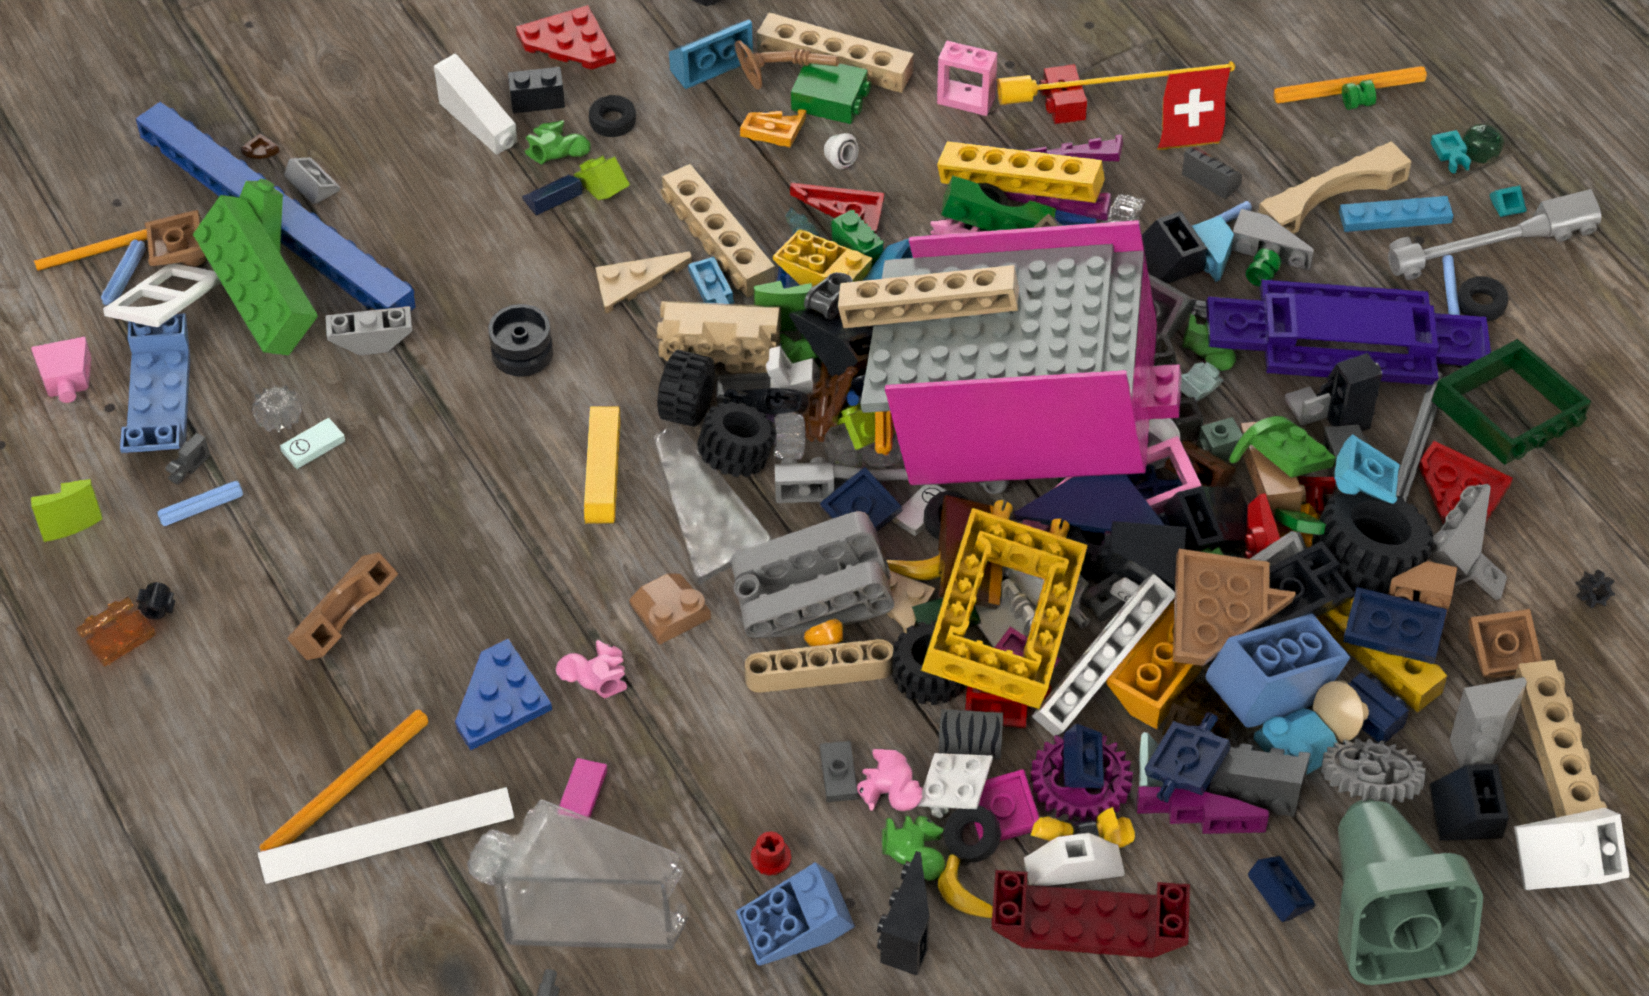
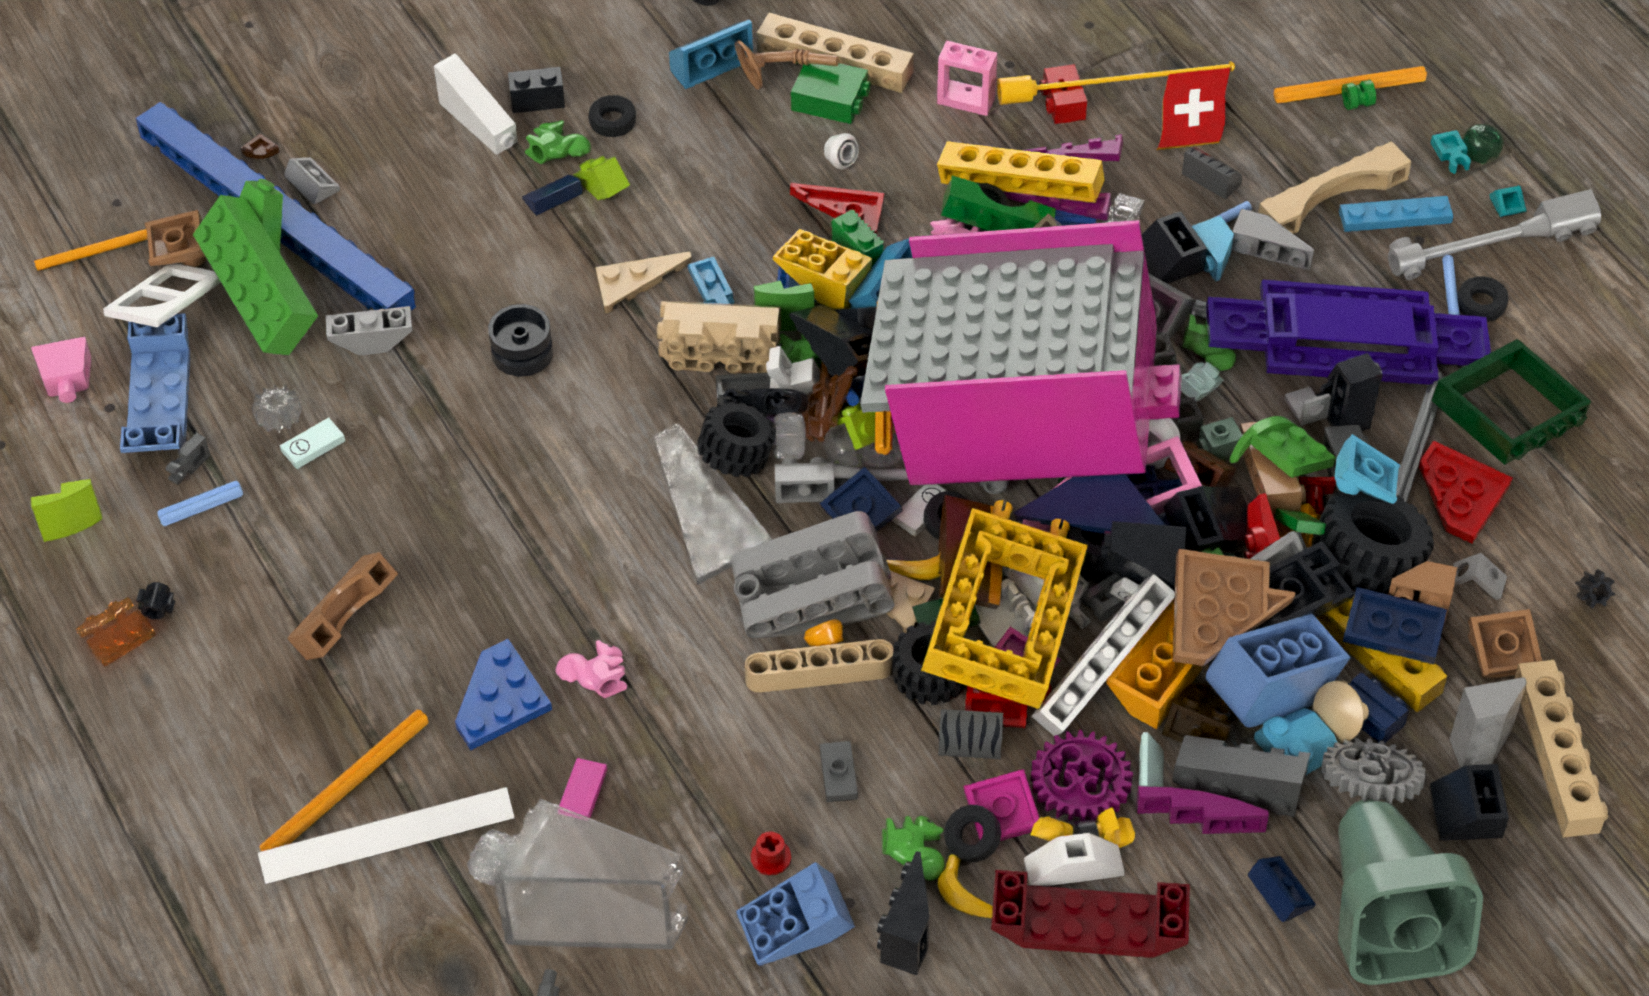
(123, 272): light blue axle -> none
(568, 37): plate -> none
(602, 465): yellow beam -> none
(669, 607): medium nougat slope -> none
(686, 388): black tyre -> none
(717, 229): tan brick -> none
(773, 127): light orange wing -> none
(798, 222): clear light blue plate -> none
(825, 295): dark grey piece -> none
(891, 777): bright pink animal -> none
(928, 296): tan brick -> none
(955, 782): white hinge -> none
(1083, 758): dark blue slope -> none
(1187, 757): dark blue plate -> none
(1263, 267): green wheel -> none
(1463, 532): light grey slope -> none
(1572, 850): white slope -> none

